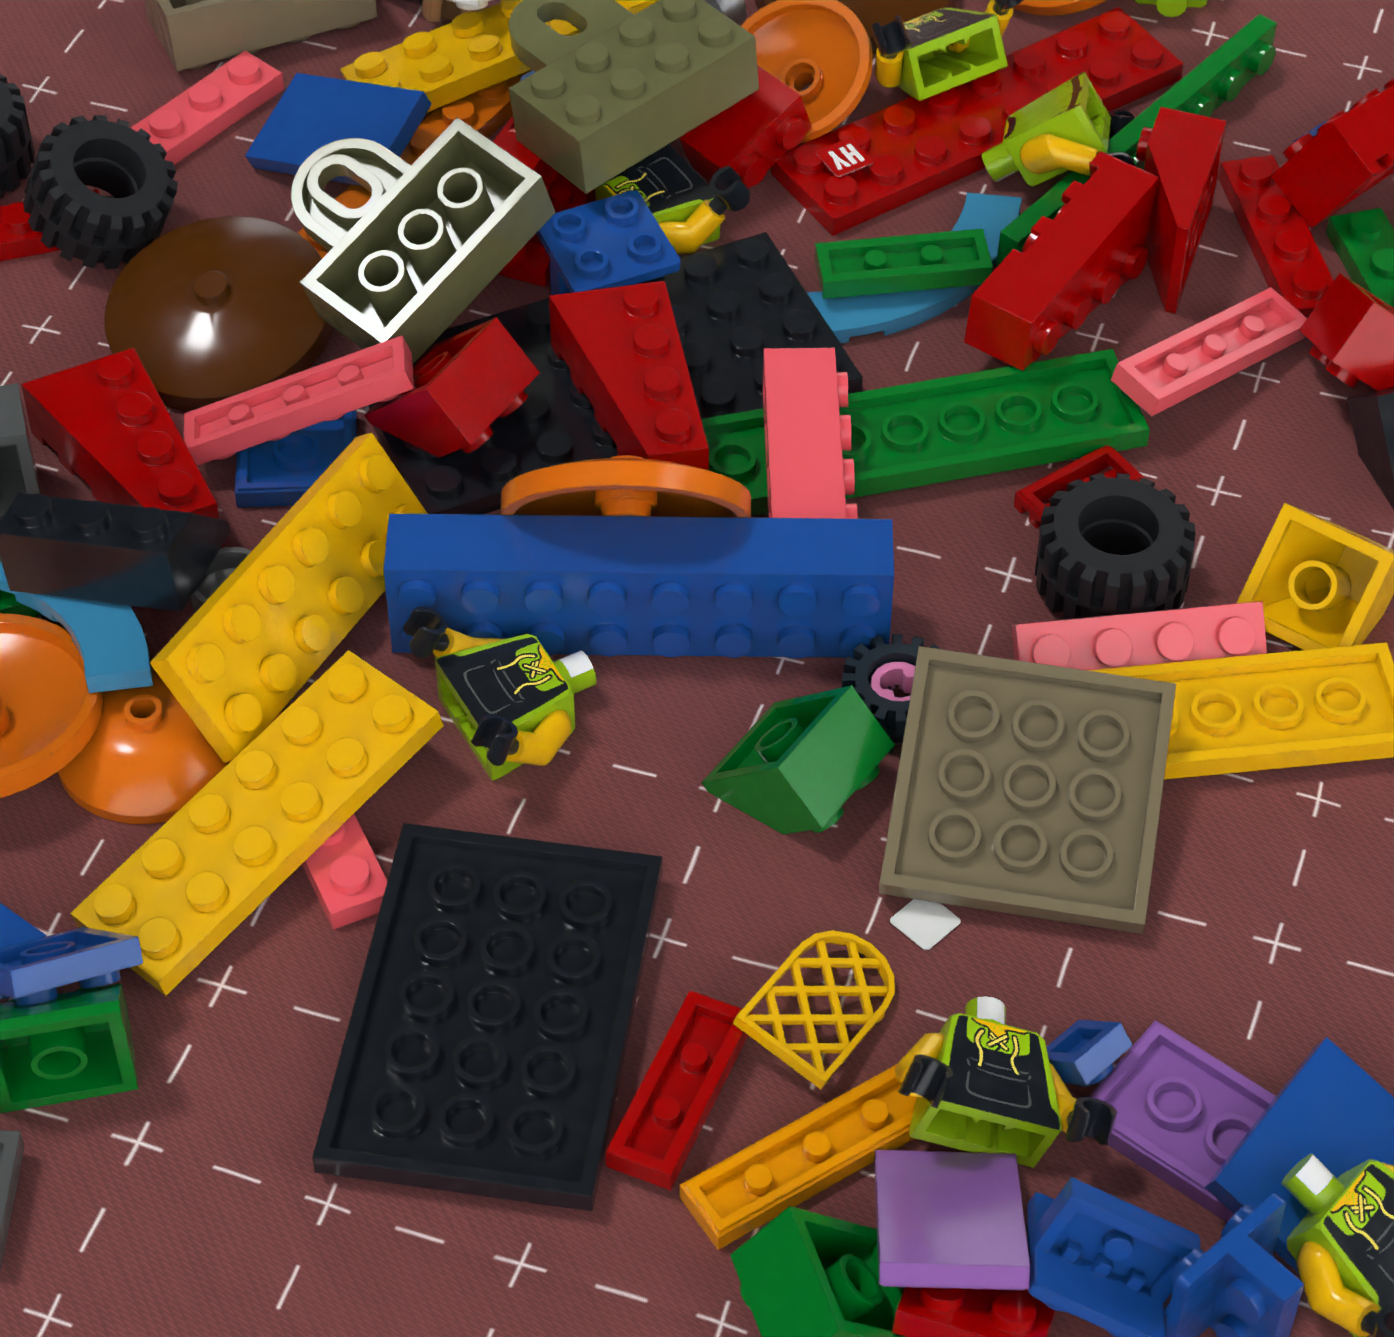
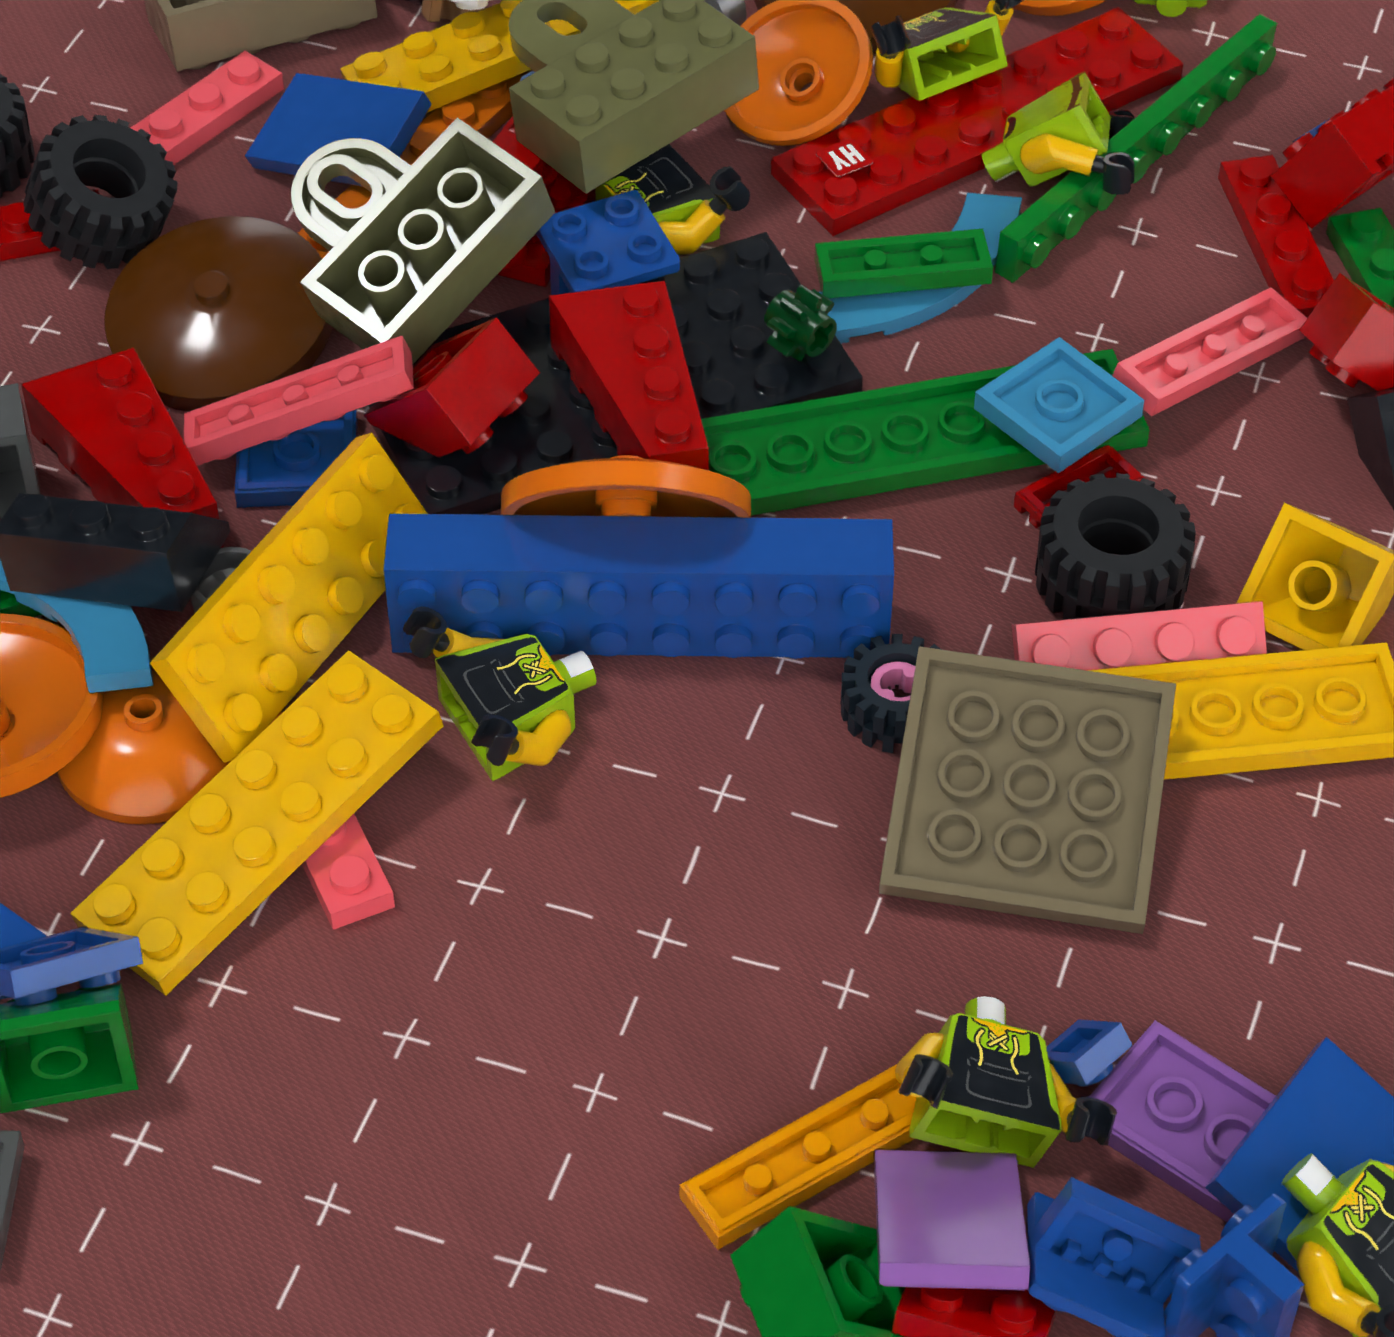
(492, 1018): black plate -> none
(677, 1092): red plate -> none
(749, 132): red brick -> none
(788, 1051): yellow window -> none
(800, 323): none -> dark green gear
(802, 761): green slope -> none
(806, 435): coral brick -> none
(925, 922): white sticker -> none
(1058, 404): none -> dark azure plate
(1065, 265): red wedge -> none
(1186, 157): red slope -> none

